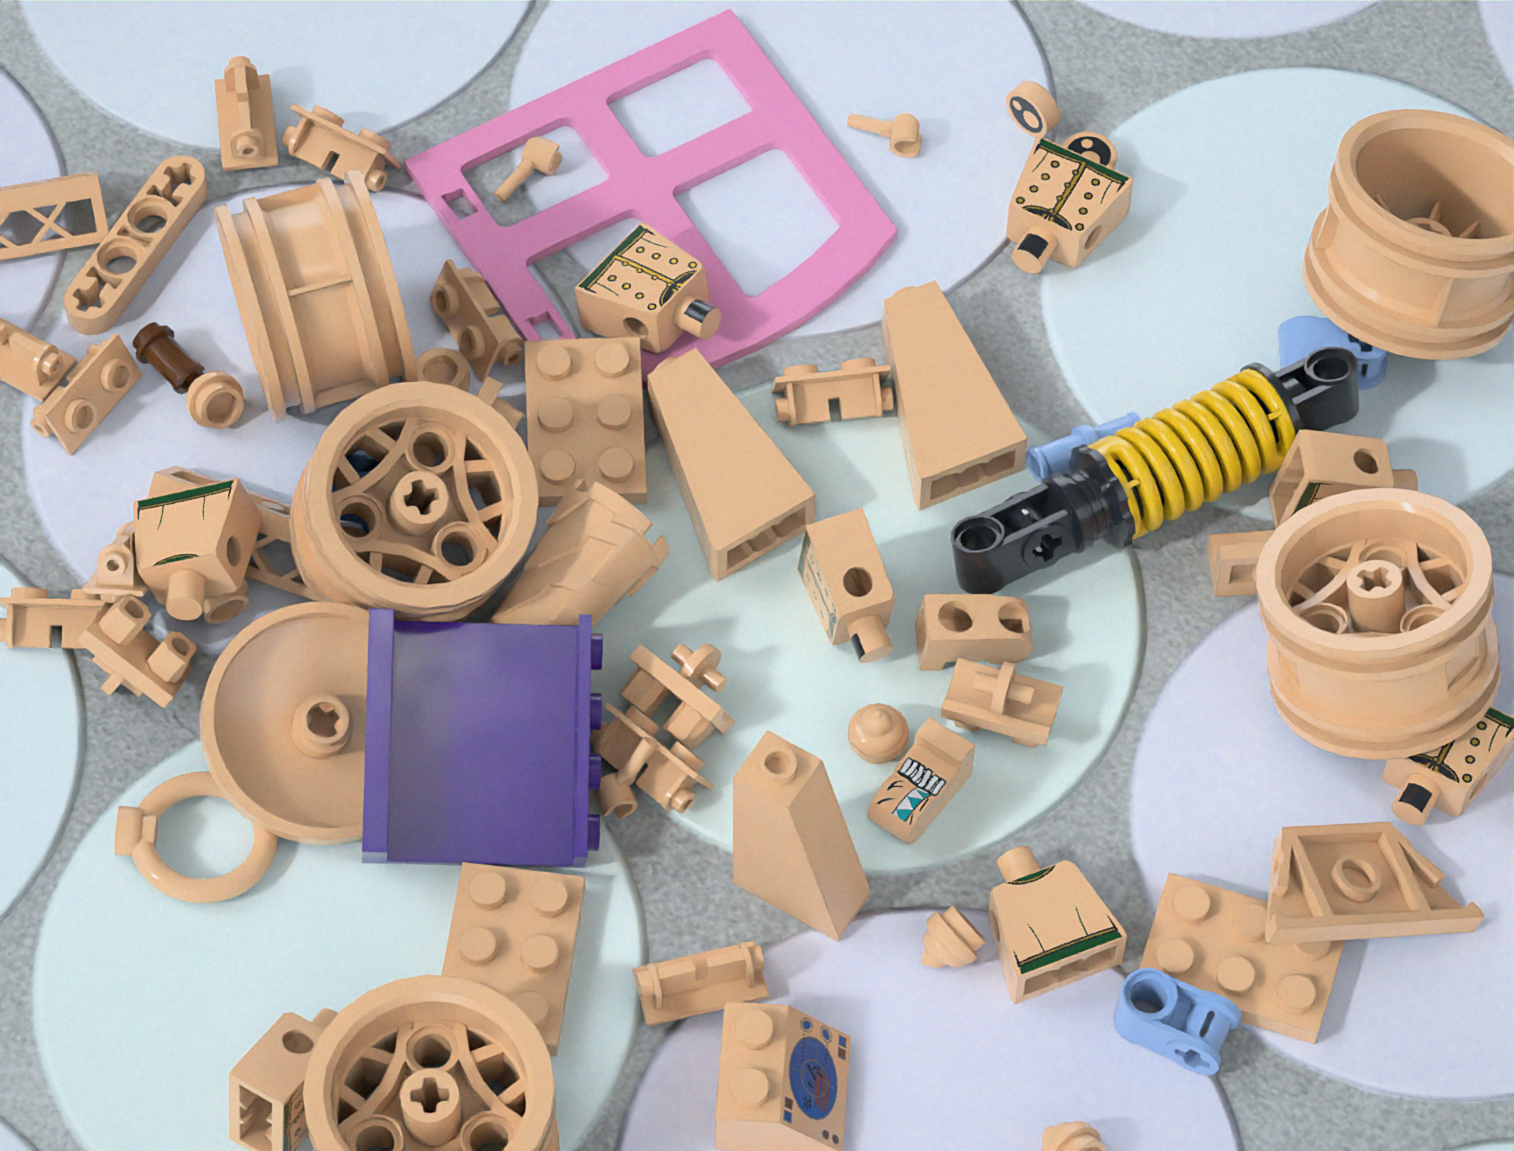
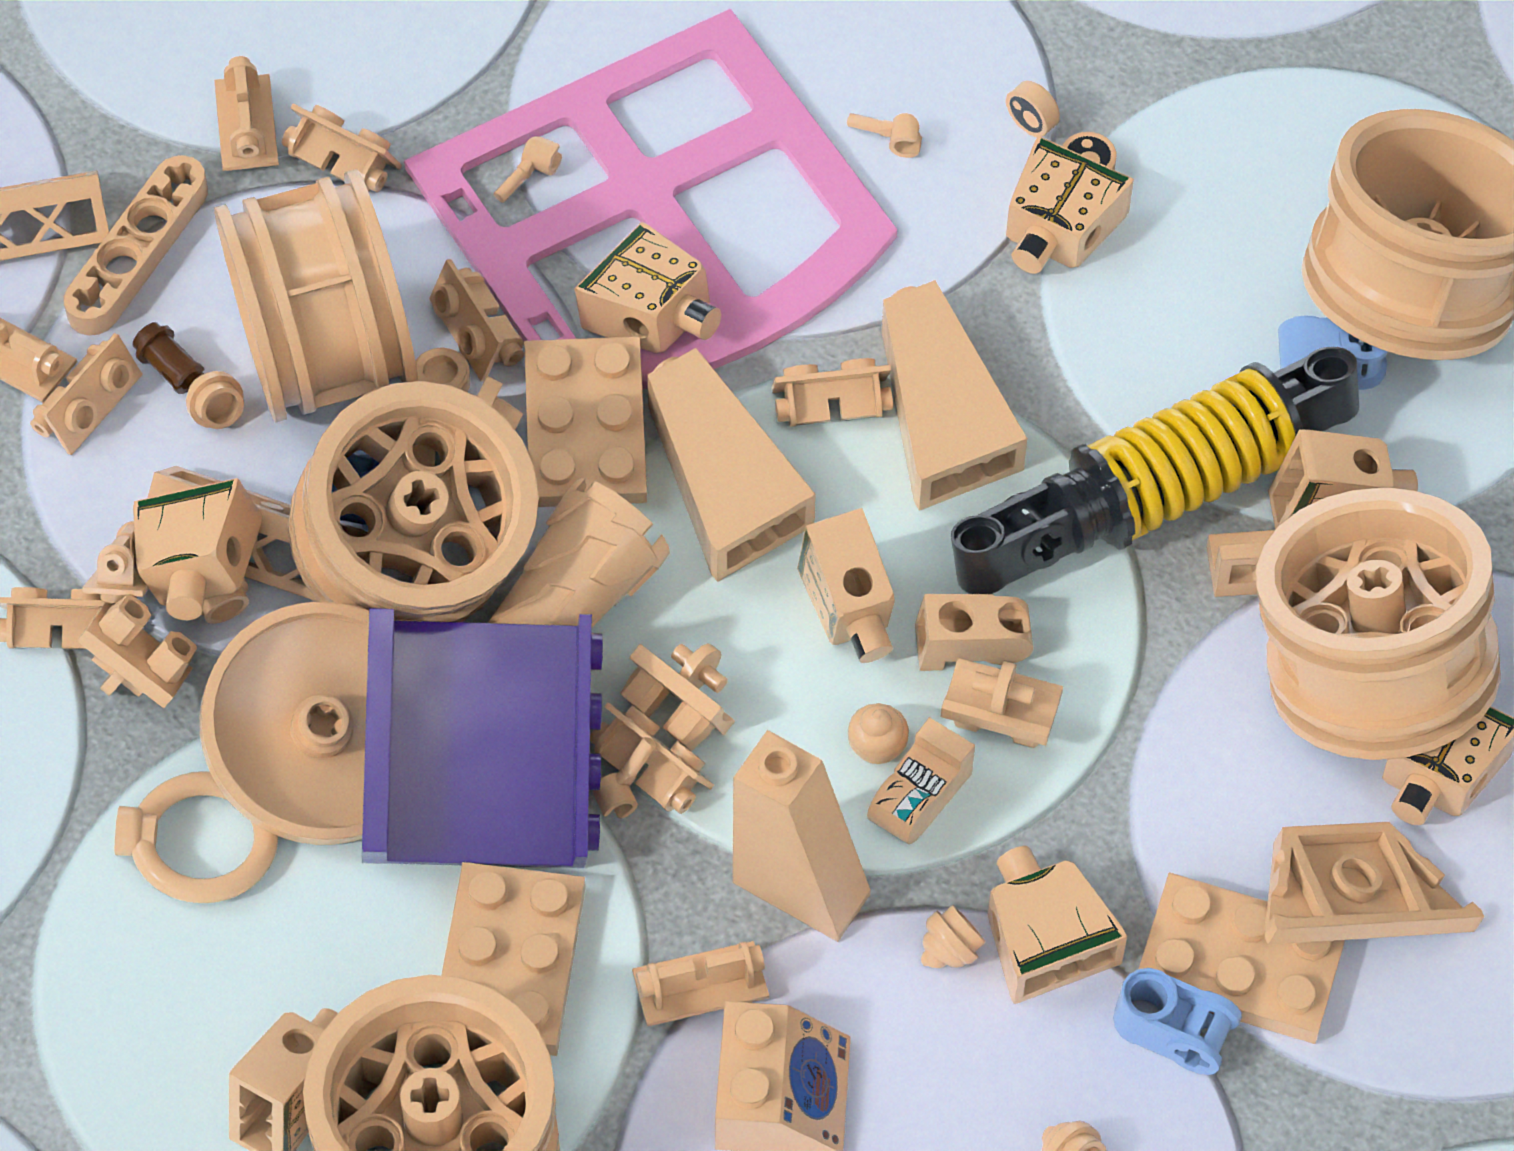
(1055, 455): light blue pin -> none

